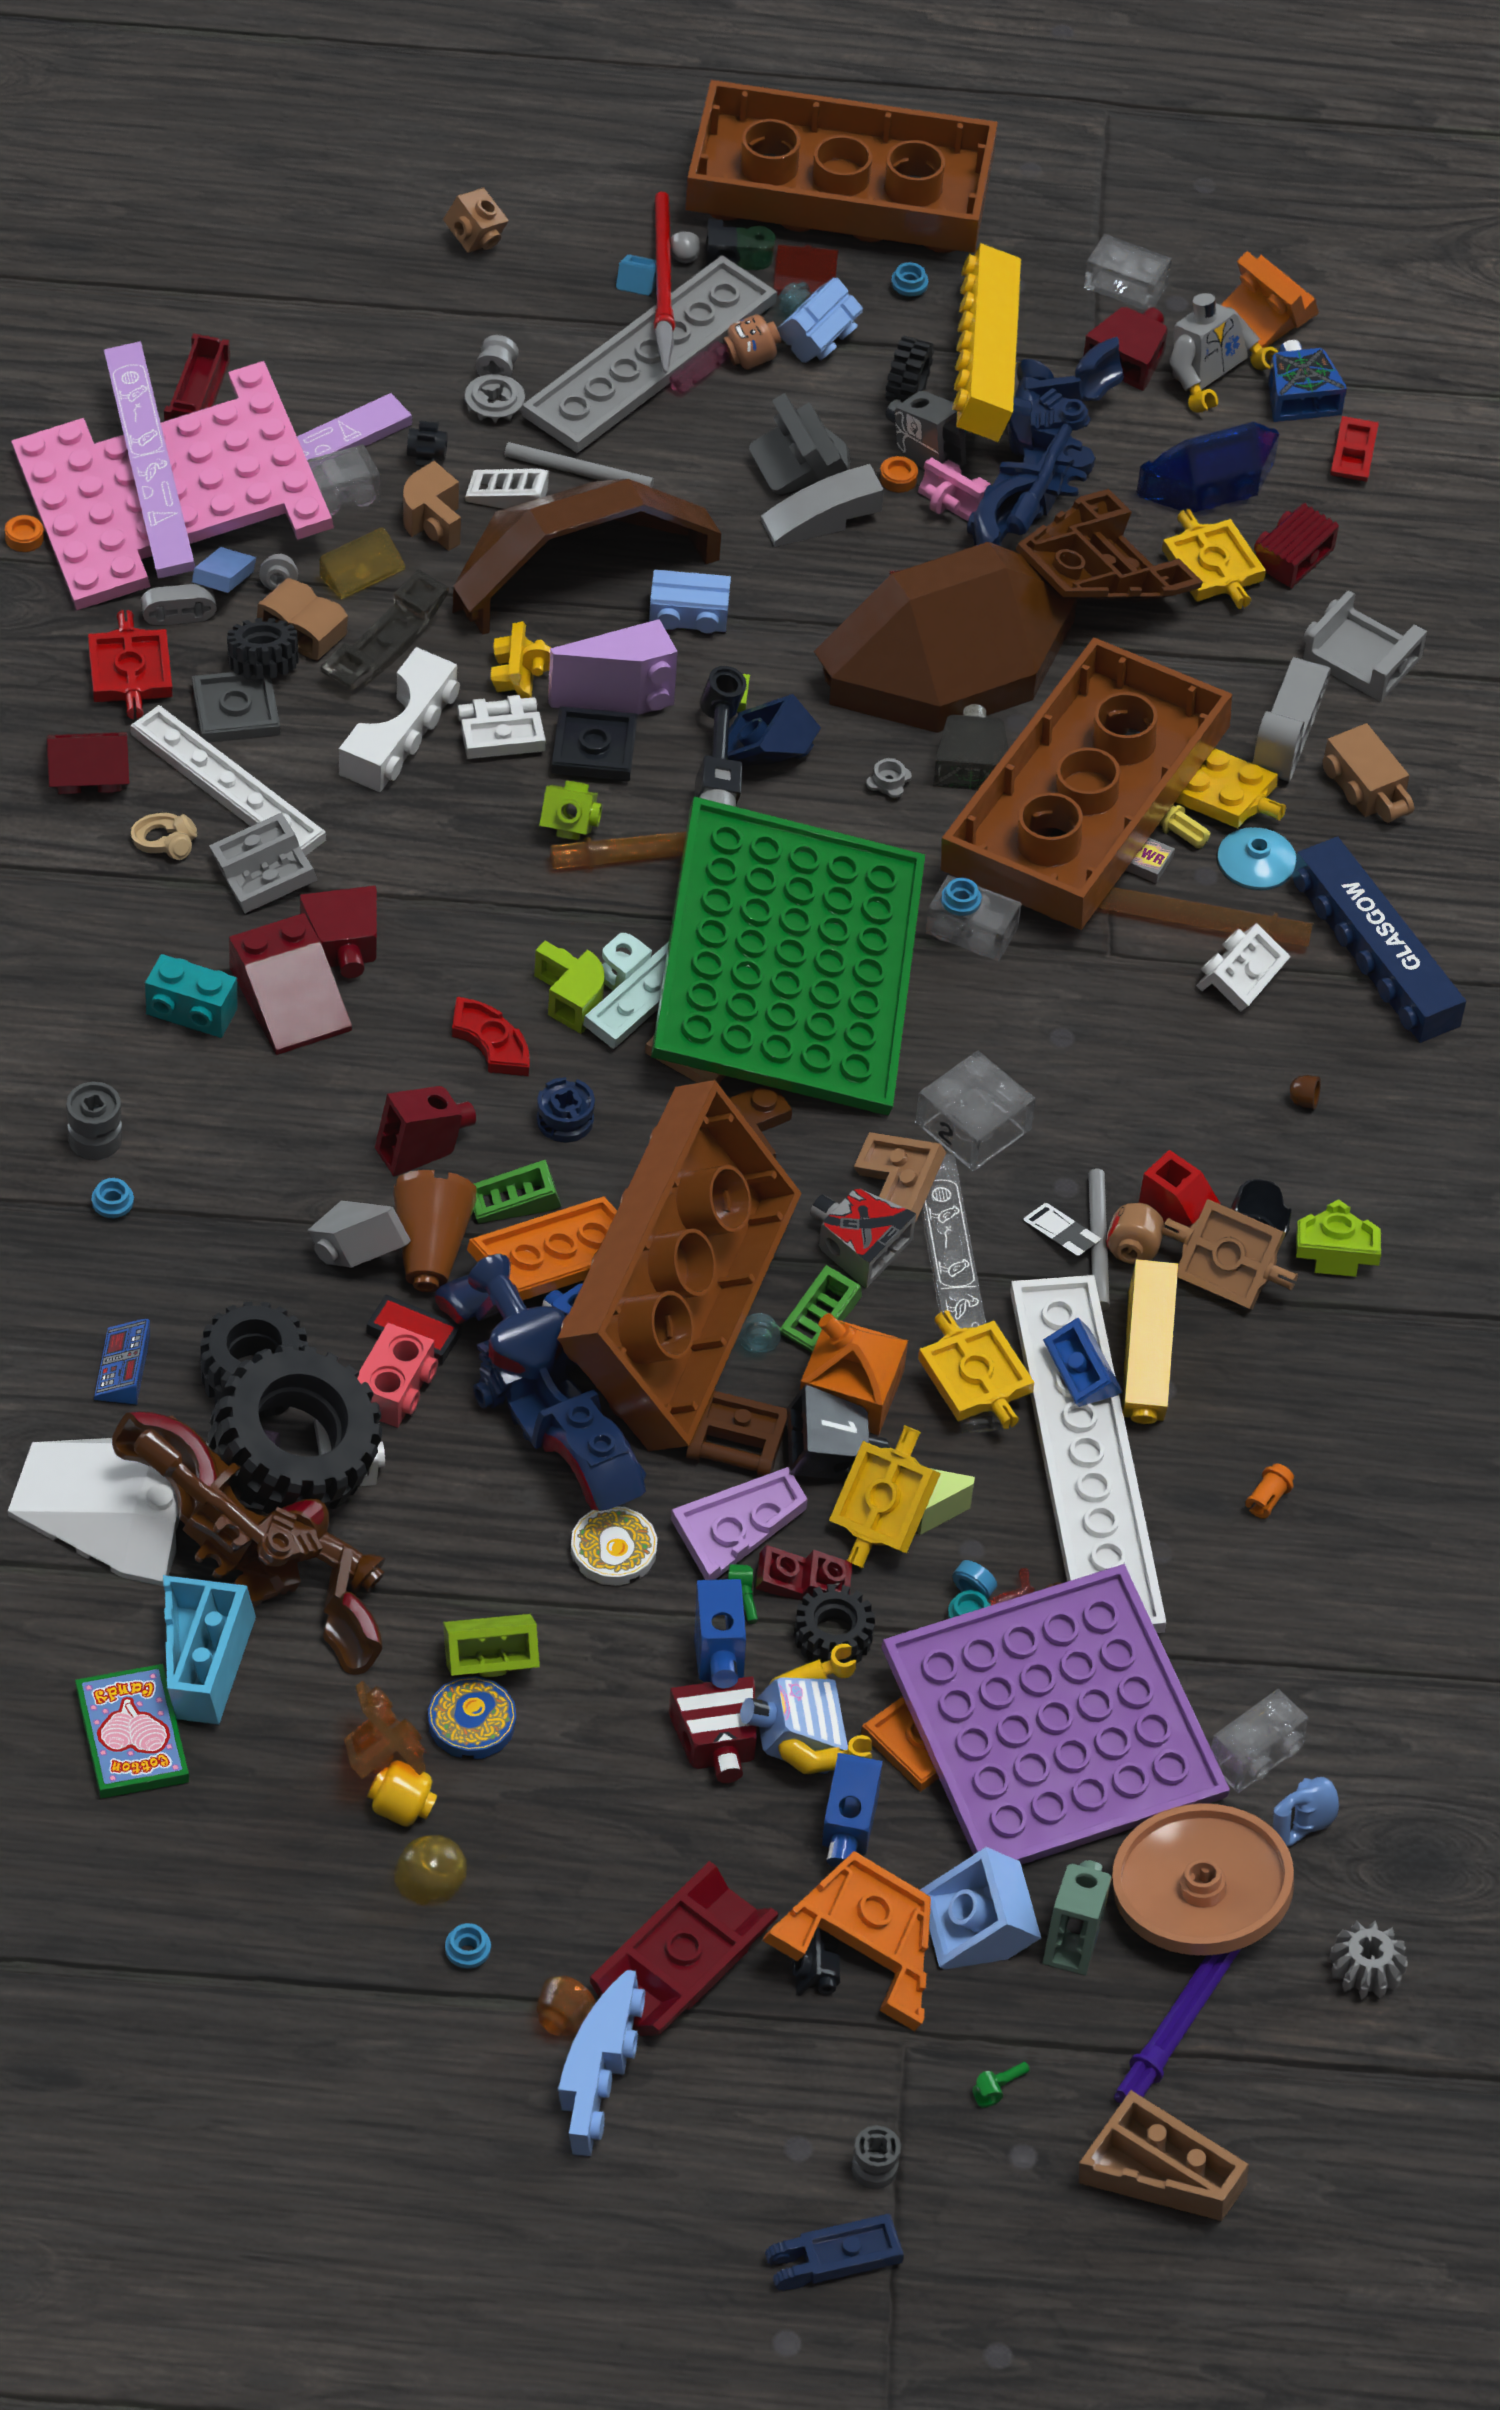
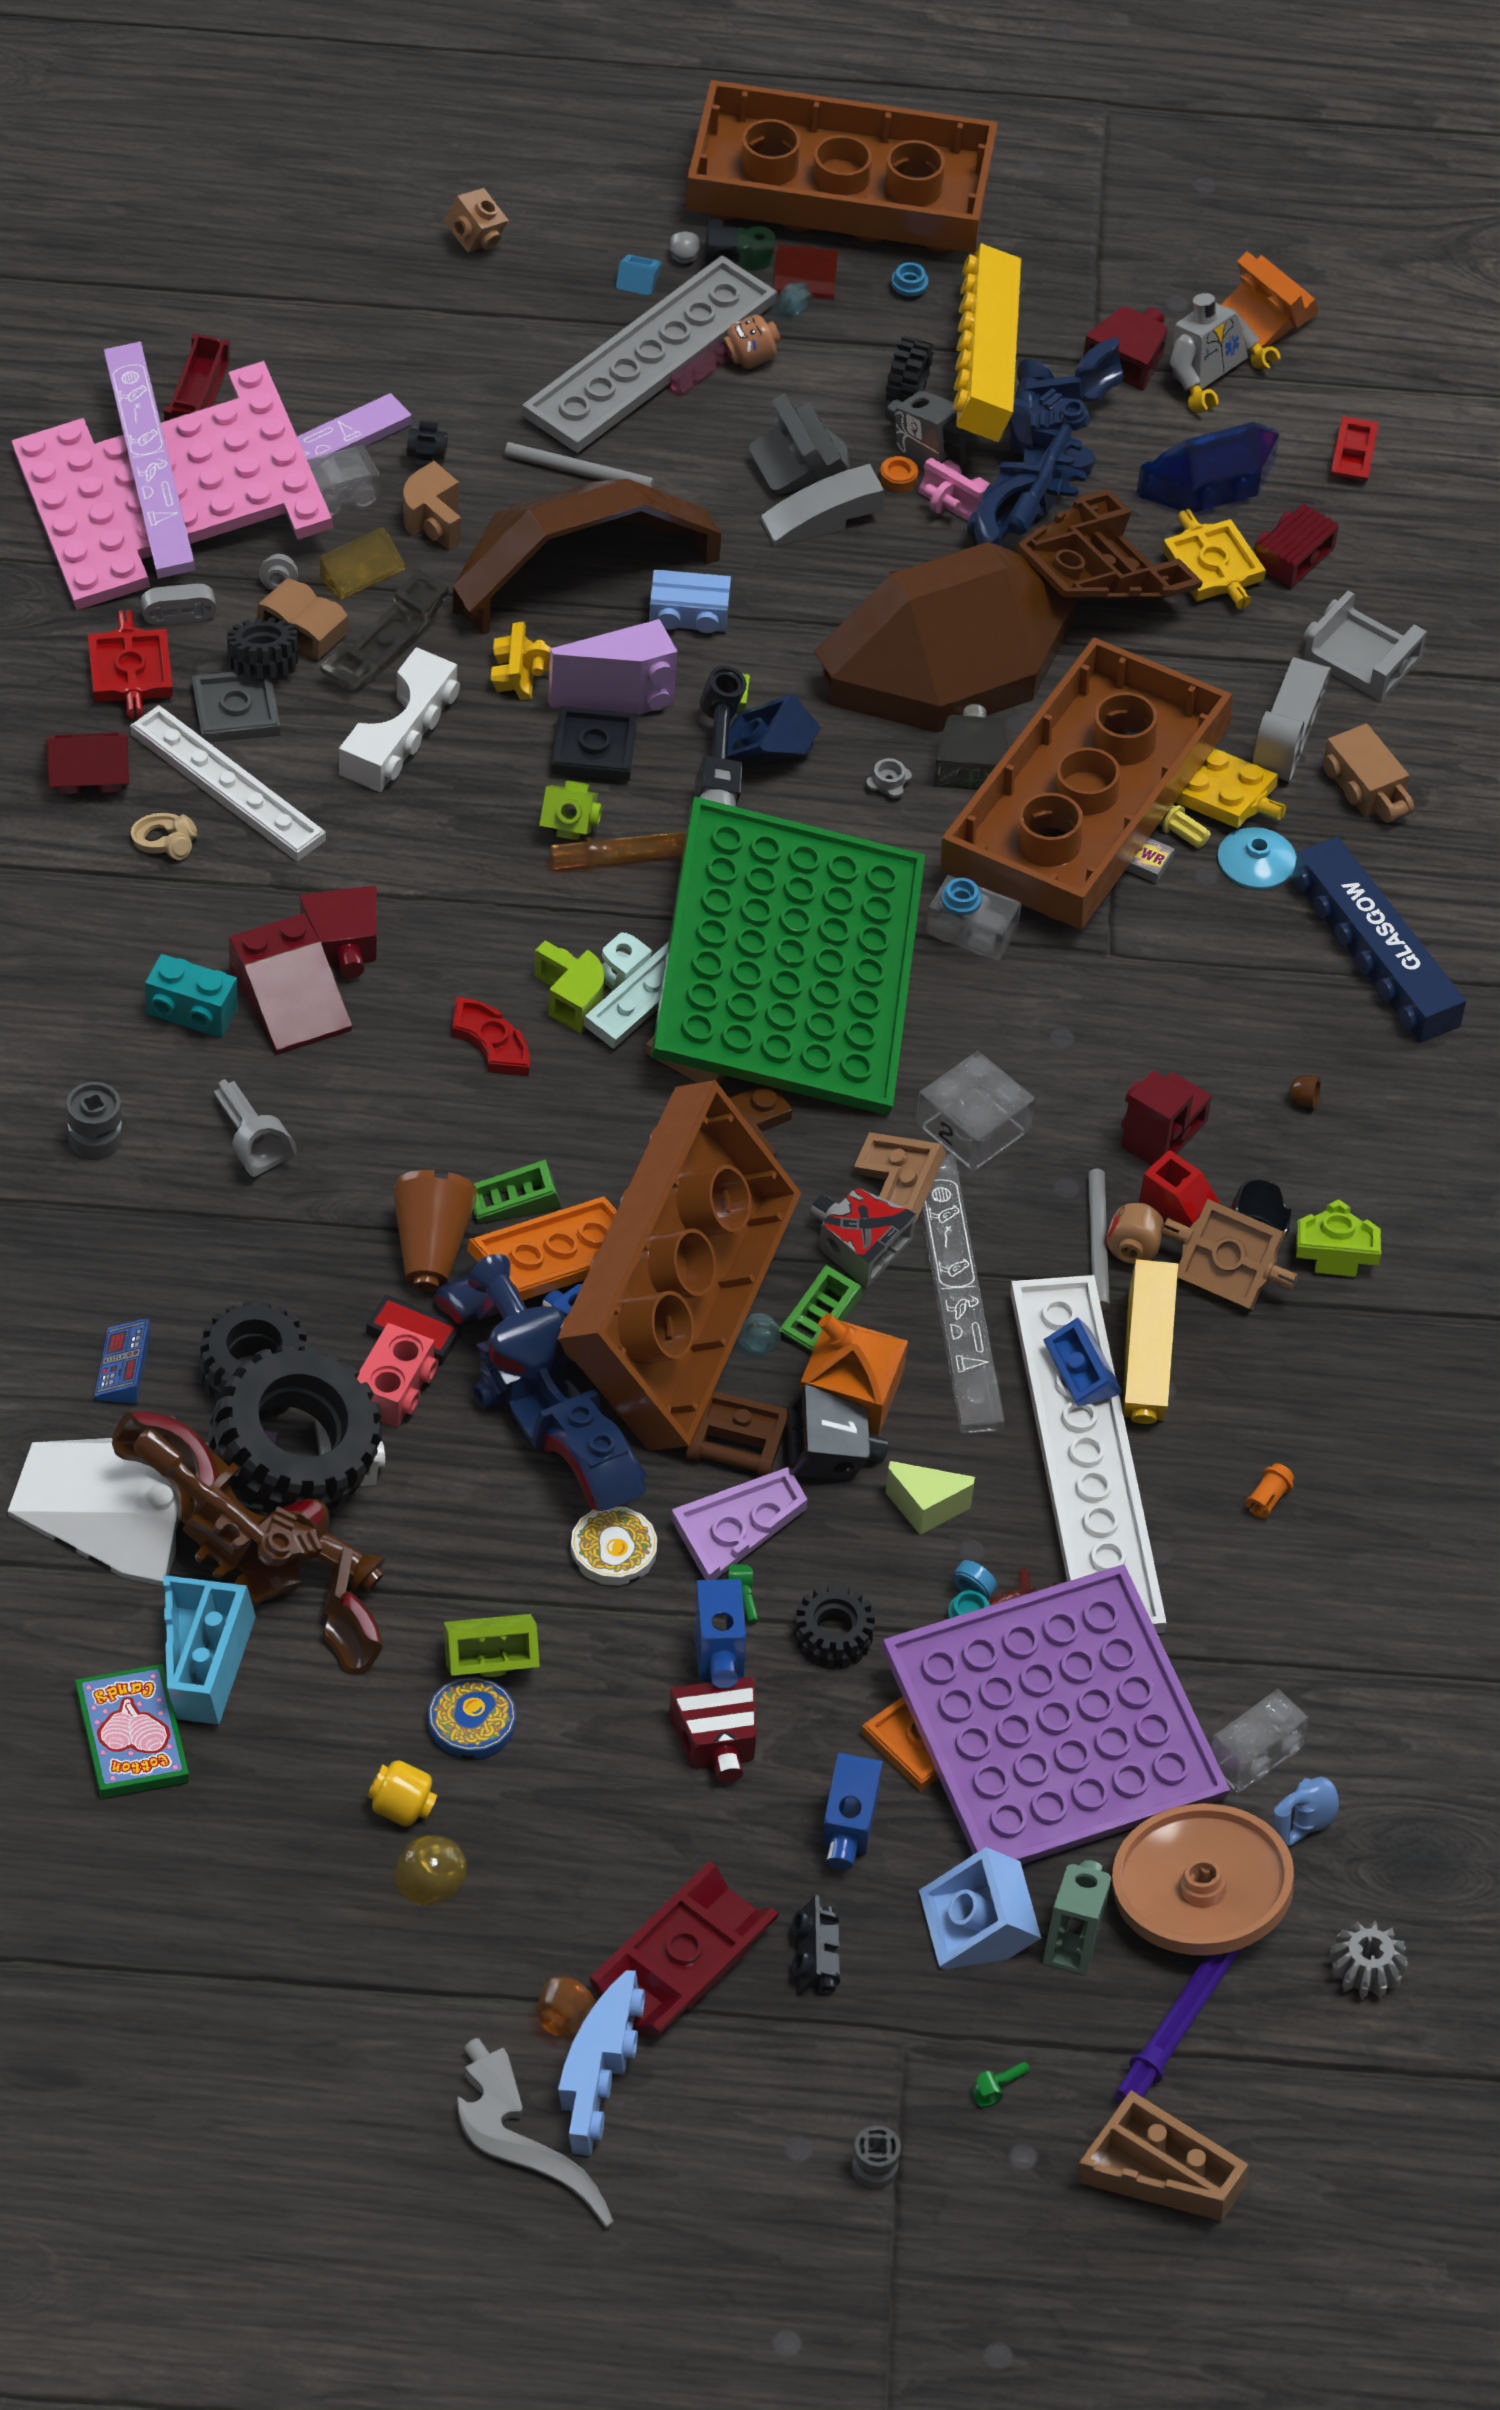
(24, 533): orange tile -> none
(112, 1190): dark azure plate -> none
(224, 569): medium blue tile -> none
(260, 1139): none -> light grey piece
(263, 862): light grey slope -> none
(357, 1233): light grey slope -> none
(382, 1734): clear orange bracket -> none
(420, 1127): dark red torso -> none
(469, 1935): dark azure plate -> none
(489, 388): light grey gear -> none
(497, 356): light grey wheel -> none
(500, 2101): none -> light grey piece
(501, 727): white plate -> none
(517, 487): white slope -> none
(566, 1110): dark blue wheel -> none
(664, 317): red piece -> none
(795, 1576): dark red slope -> none
(803, 1716): torso -> none
(820, 320): light blue brick -> none
(837, 2252): dark blue hinge -> none
(874, 1916): orange wing -> none
(884, 1497): yellow plate -> none
(976, 1370): yellow plate -> none
(1062, 1229): sticker -> none
(1127, 272): clear brick -> none
(1162, 1115): none -> dark red brick
(1205, 915): clear orange axle -> none
(1245, 966): white bracket -> none
(1304, 384): blue torso -> none

